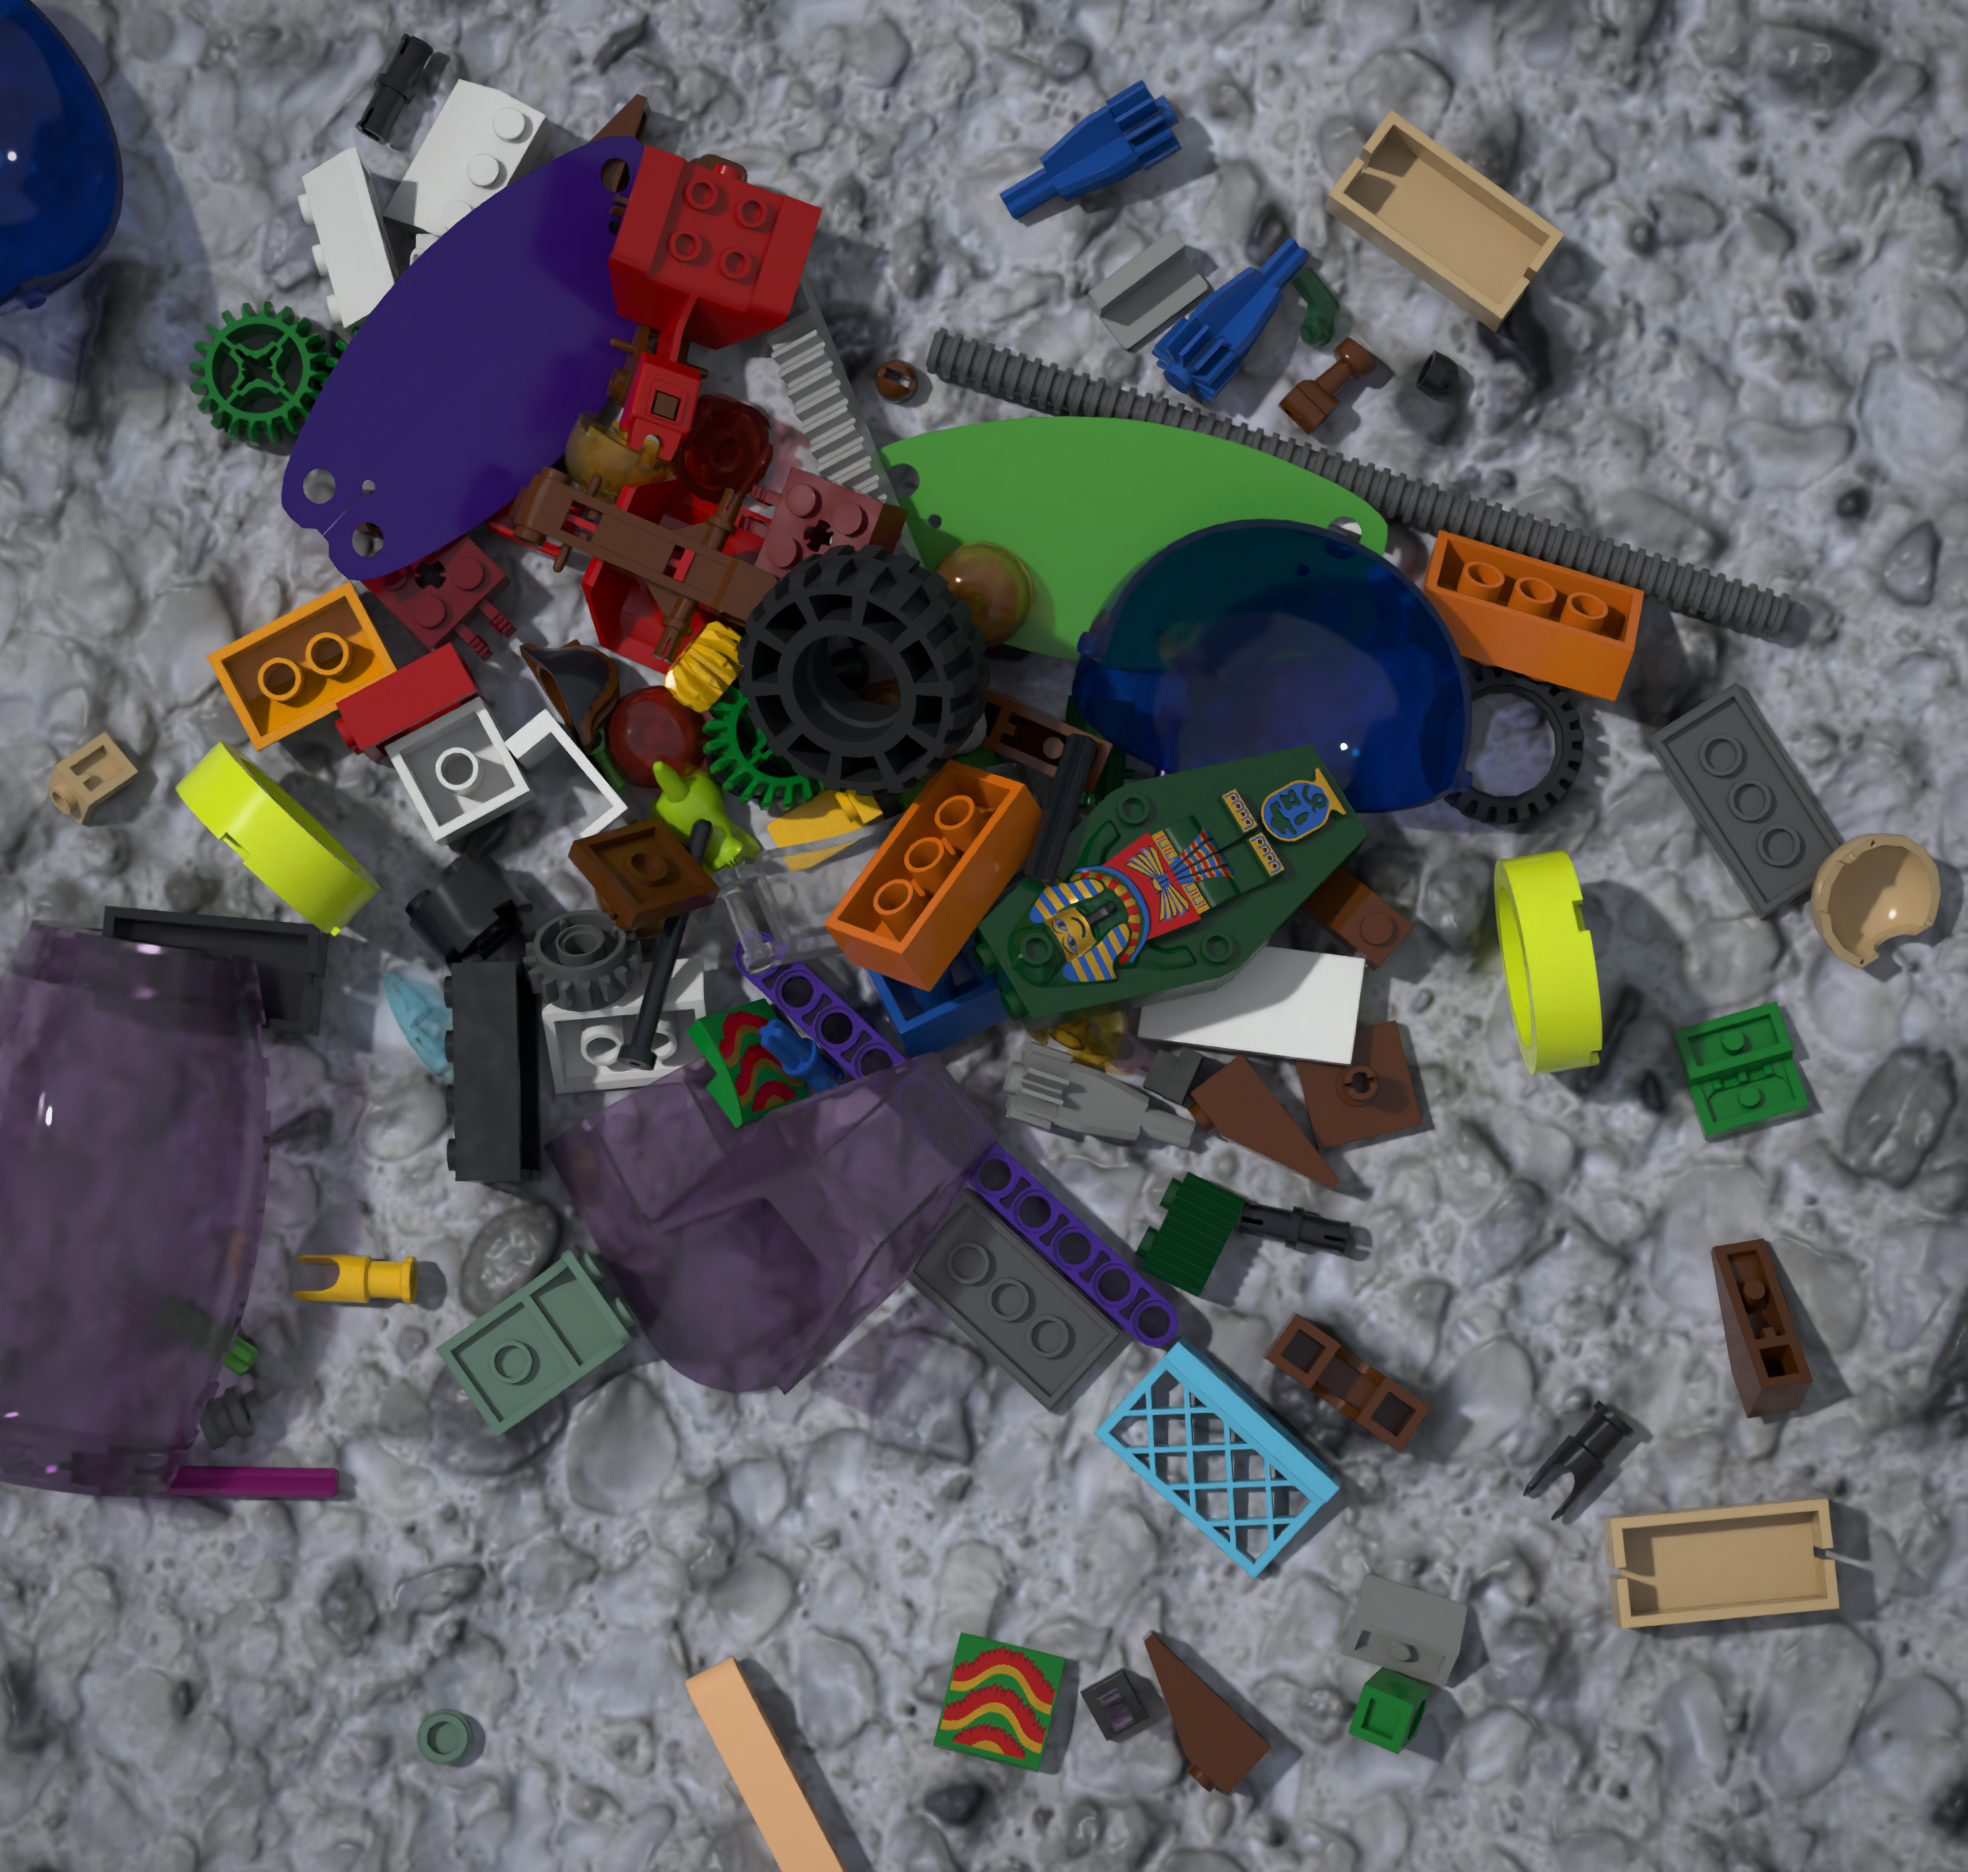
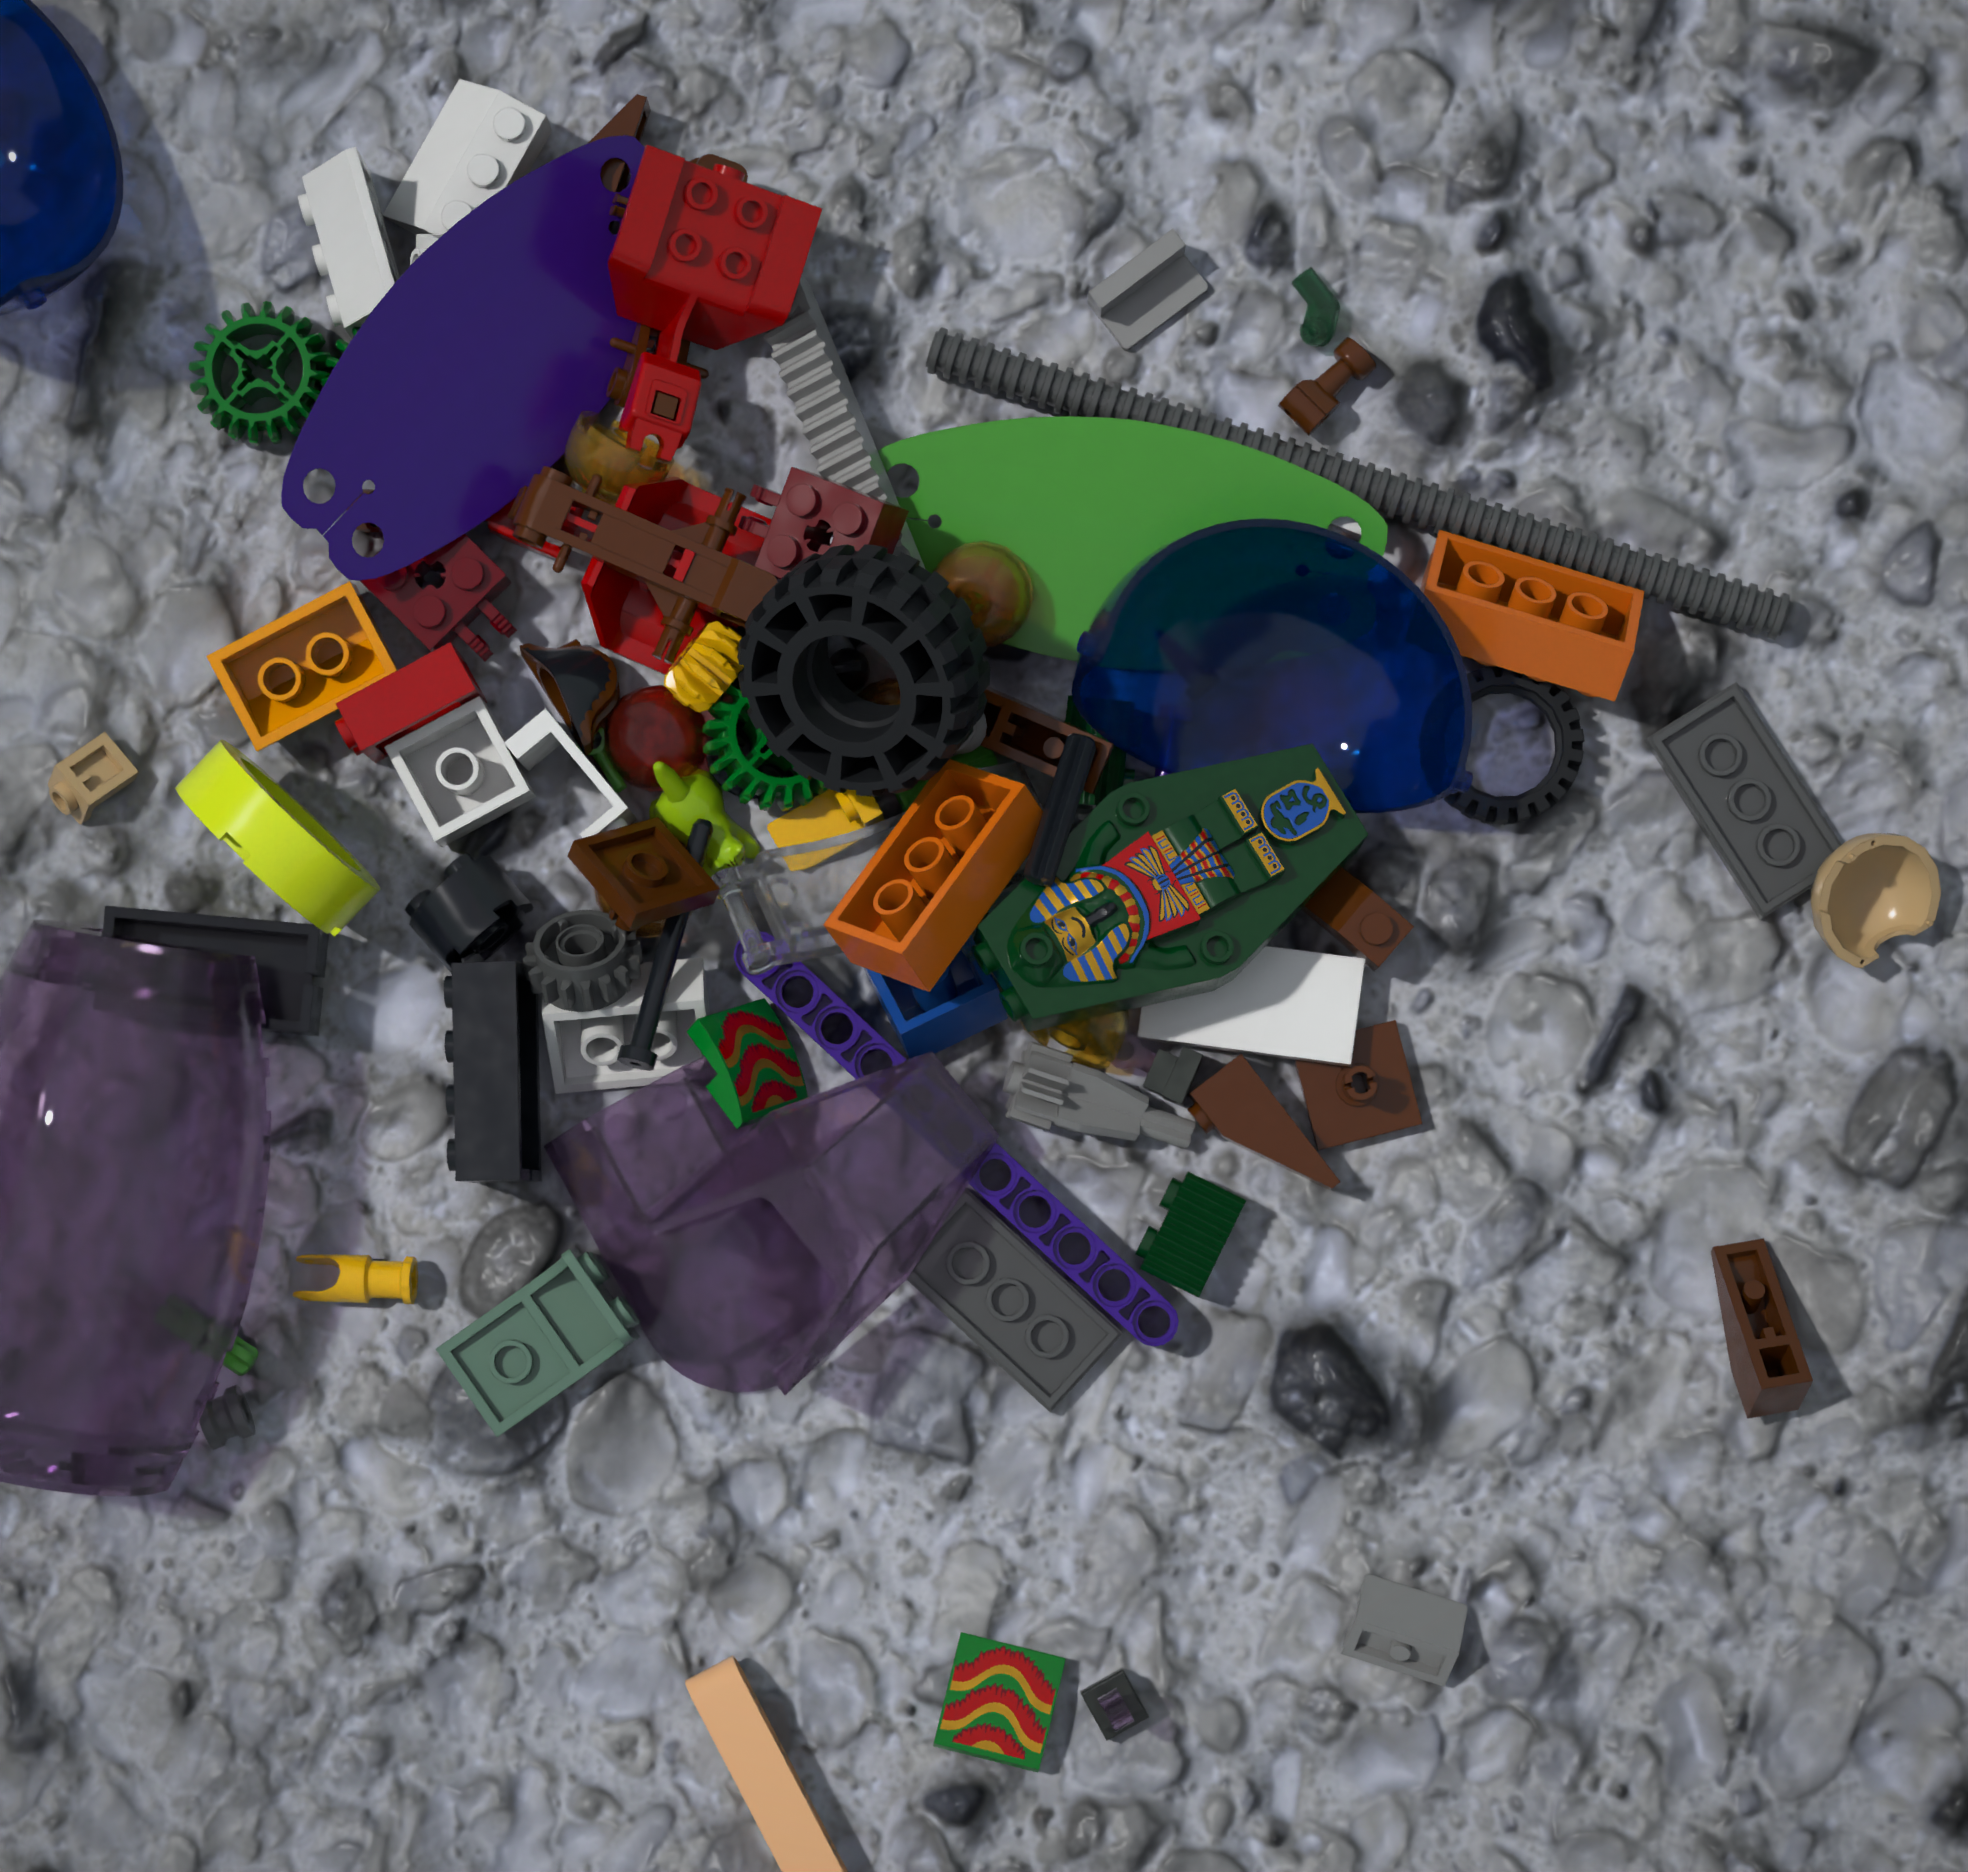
(254, 1482): magenta axle -> none
(394, 88): black pin -> none
(409, 1013): clear light blue slope -> none
(444, 1737): sand green tile -> none
(723, 449): clear red cylinder -> none
(799, 1056): blue axle -> none
(893, 391): reddish brown hinge -> none
(1101, 150): blue piece -> none
(1209, 346): blue piece -> none
(1210, 1730): reddish brown slope -> none
(1249, 1421): medium azure fence -> none
(1294, 1227): black pin -> none
(1346, 1382): reddish brown arch -> none
(1390, 1710): green brick -> none
(1437, 375): black hinge -> none
(1443, 220): tan piece -> none
(1548, 962): neon yellow brick -> none
(1584, 1453): black piece -> none
(1720, 1562): tan piece -> none
(1740, 1071): green slope -> none

